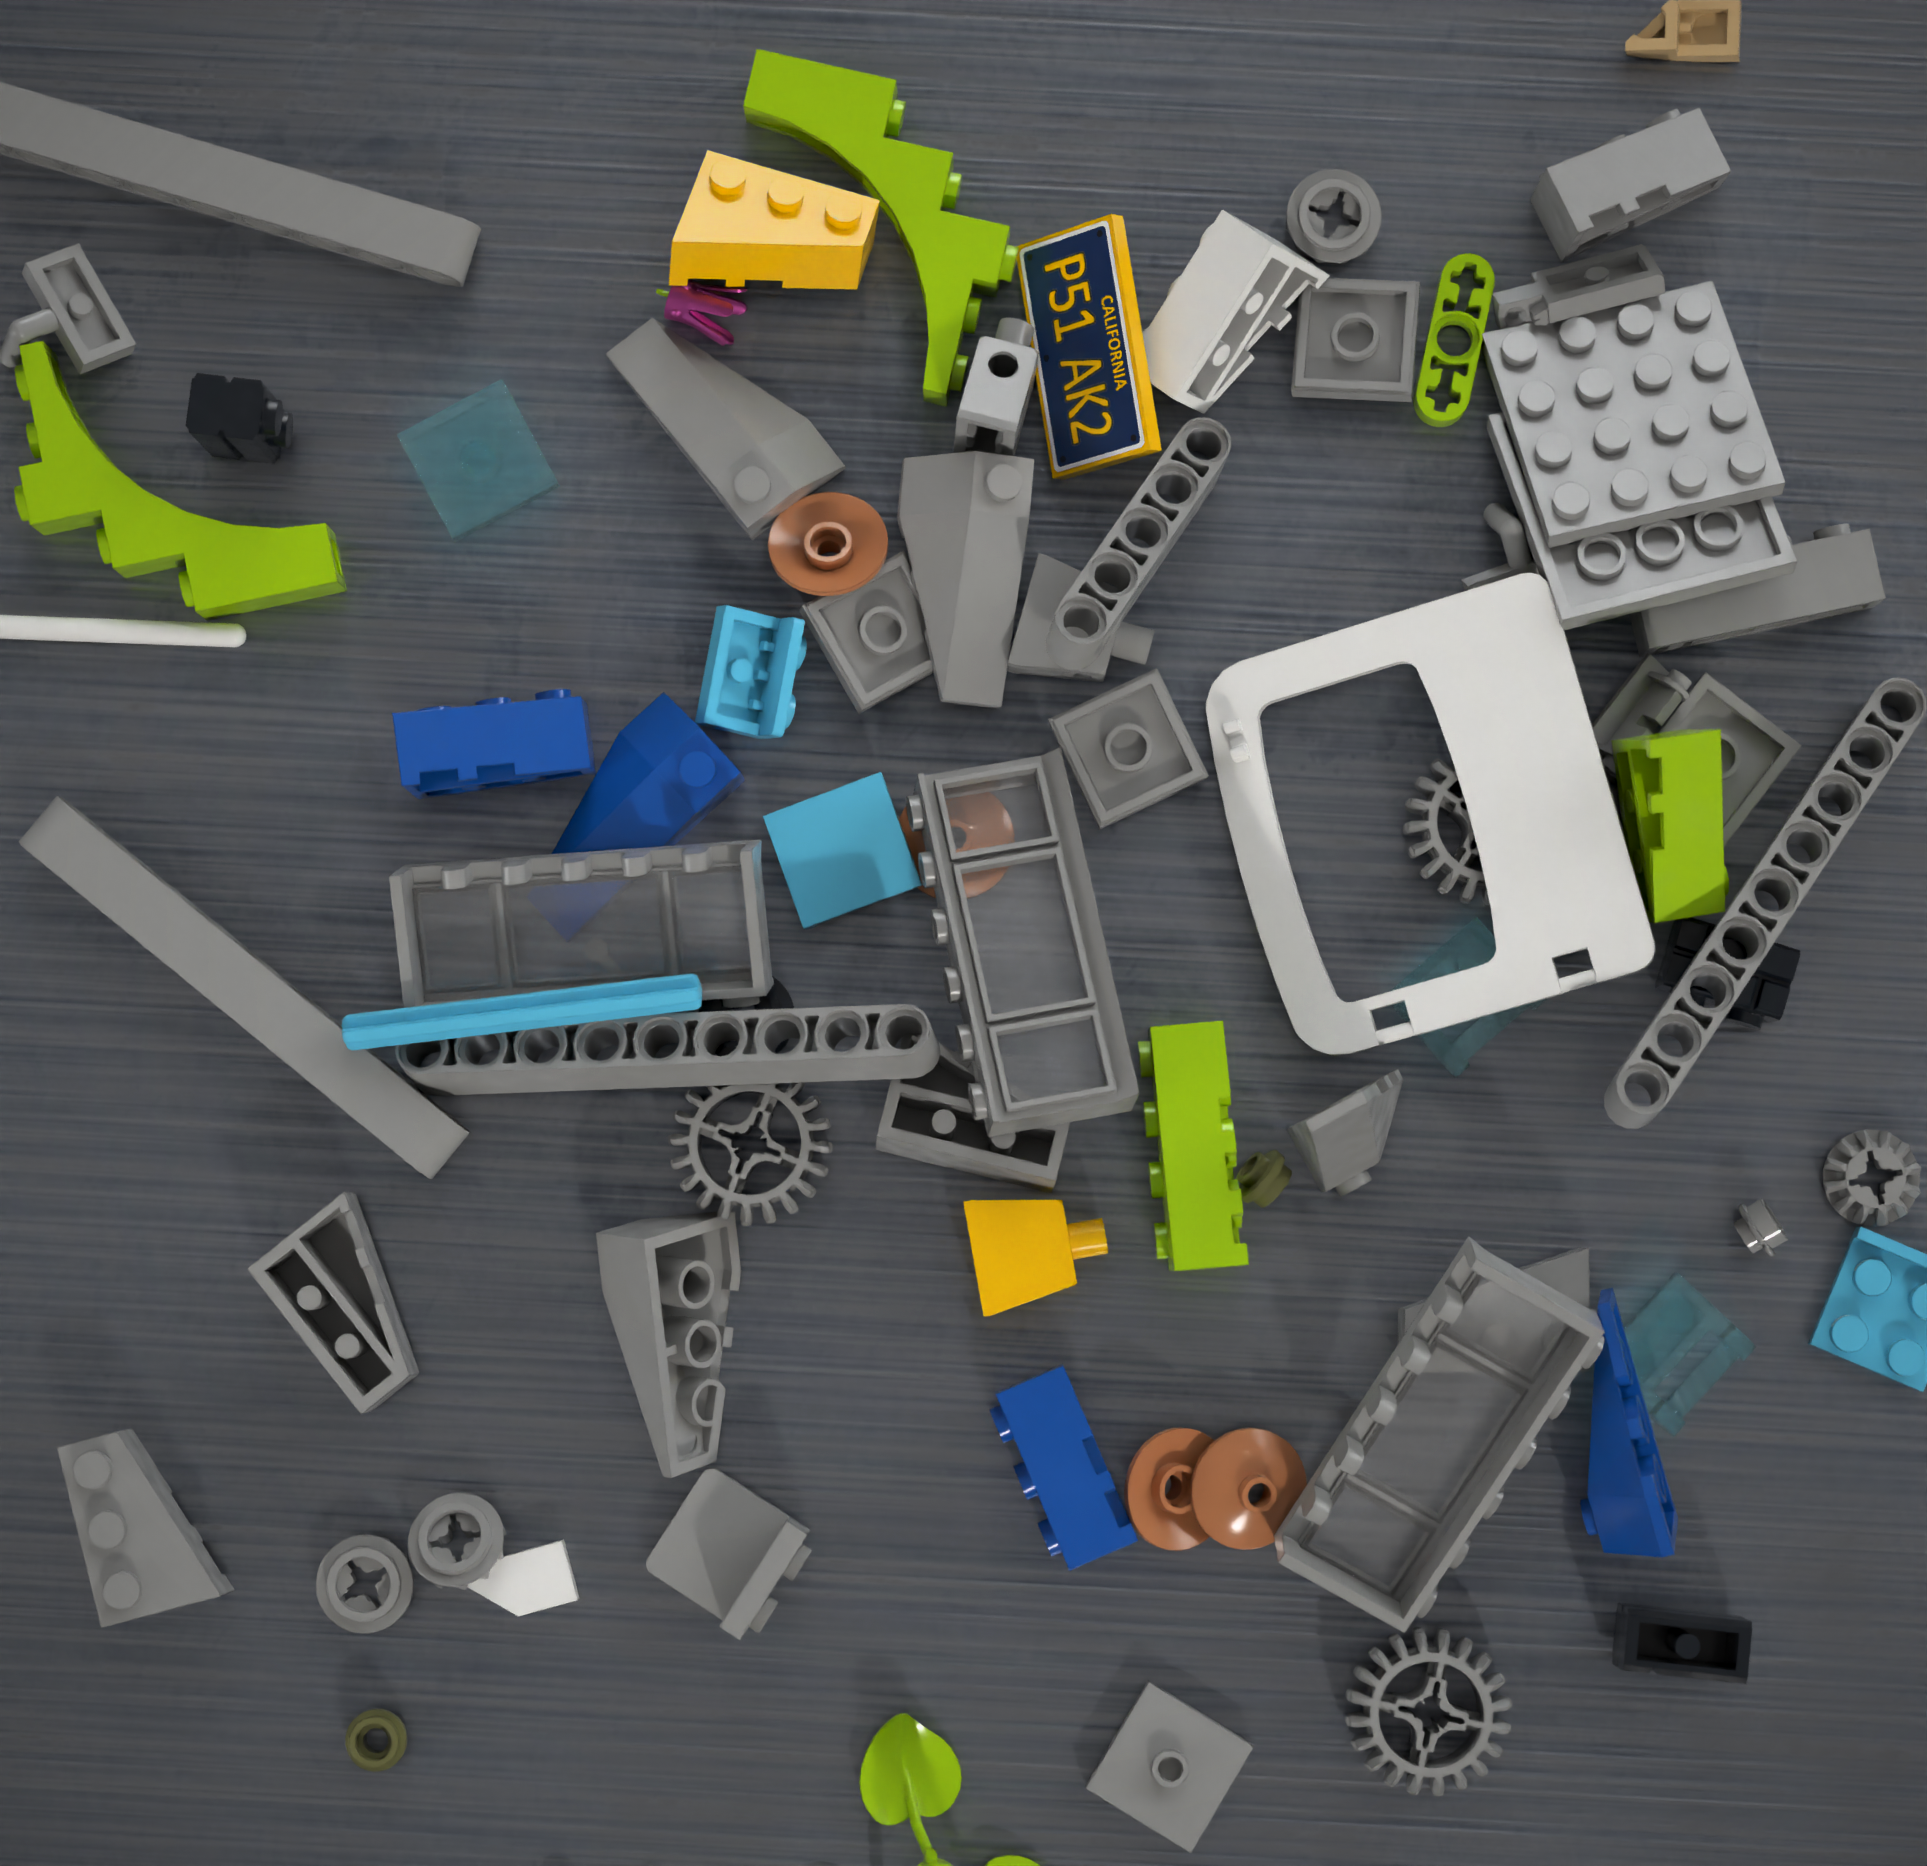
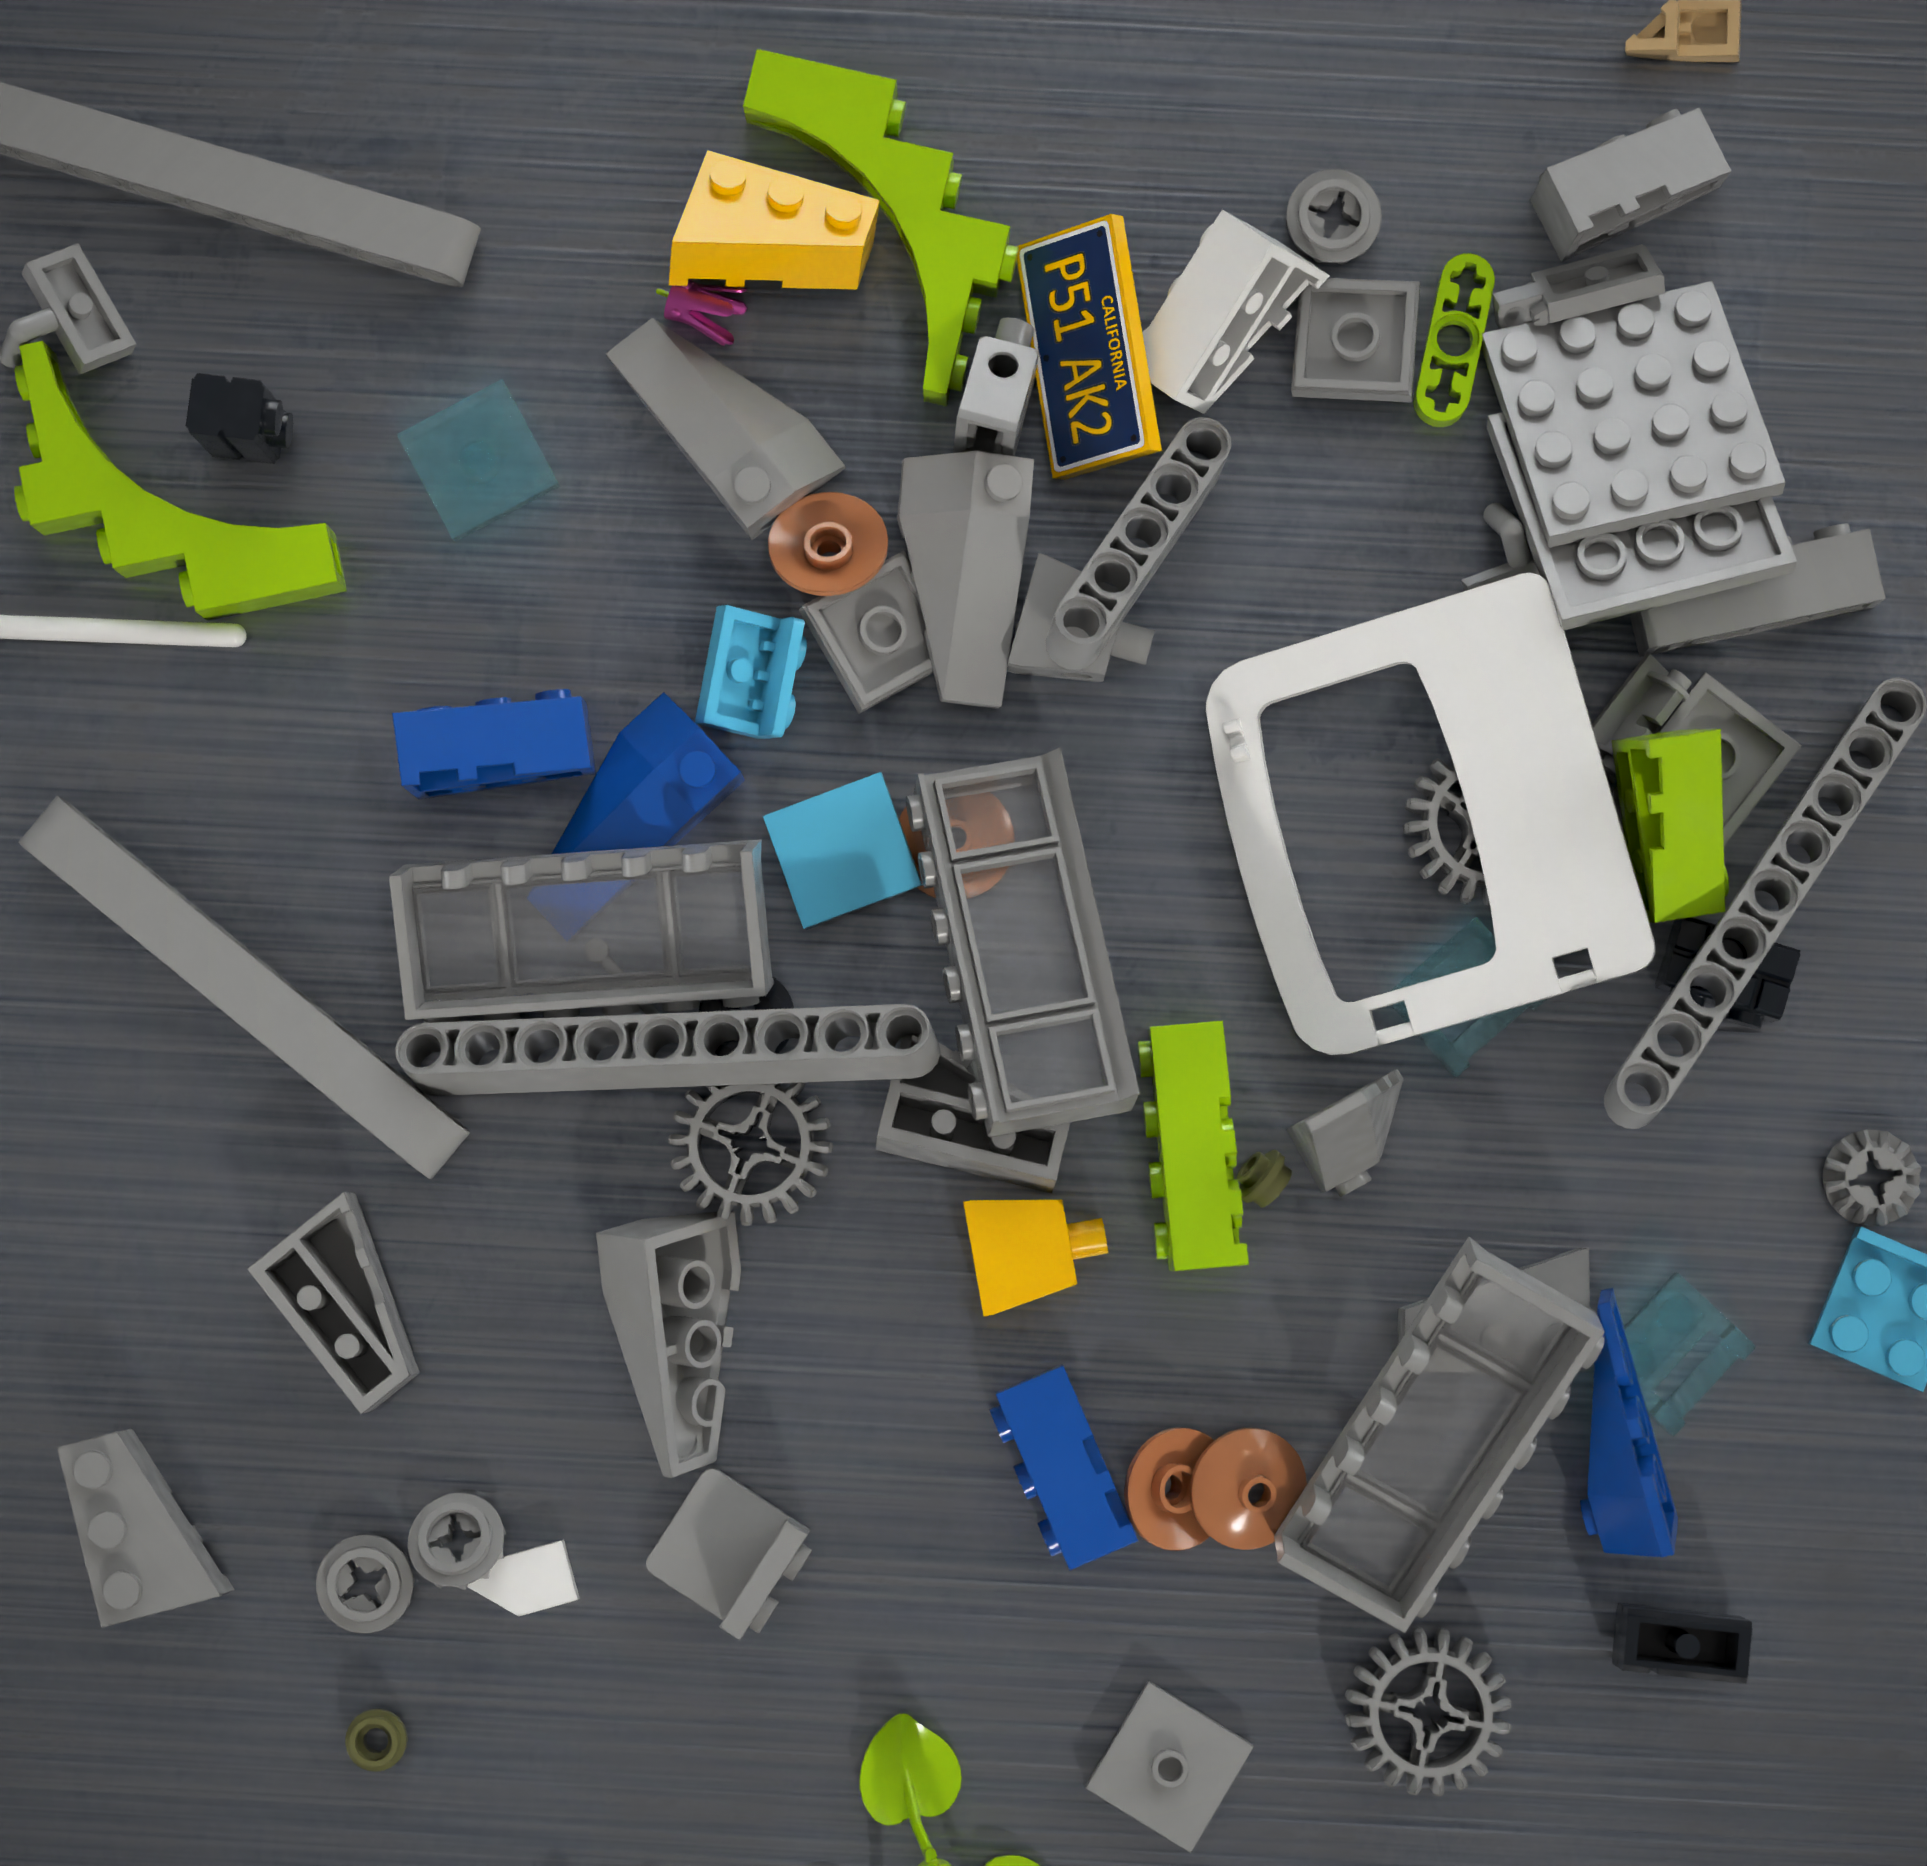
(522, 1011): medium azure axle -> none
(1128, 748): light grey plate -> none
(1760, 1227): light grey plate -> none

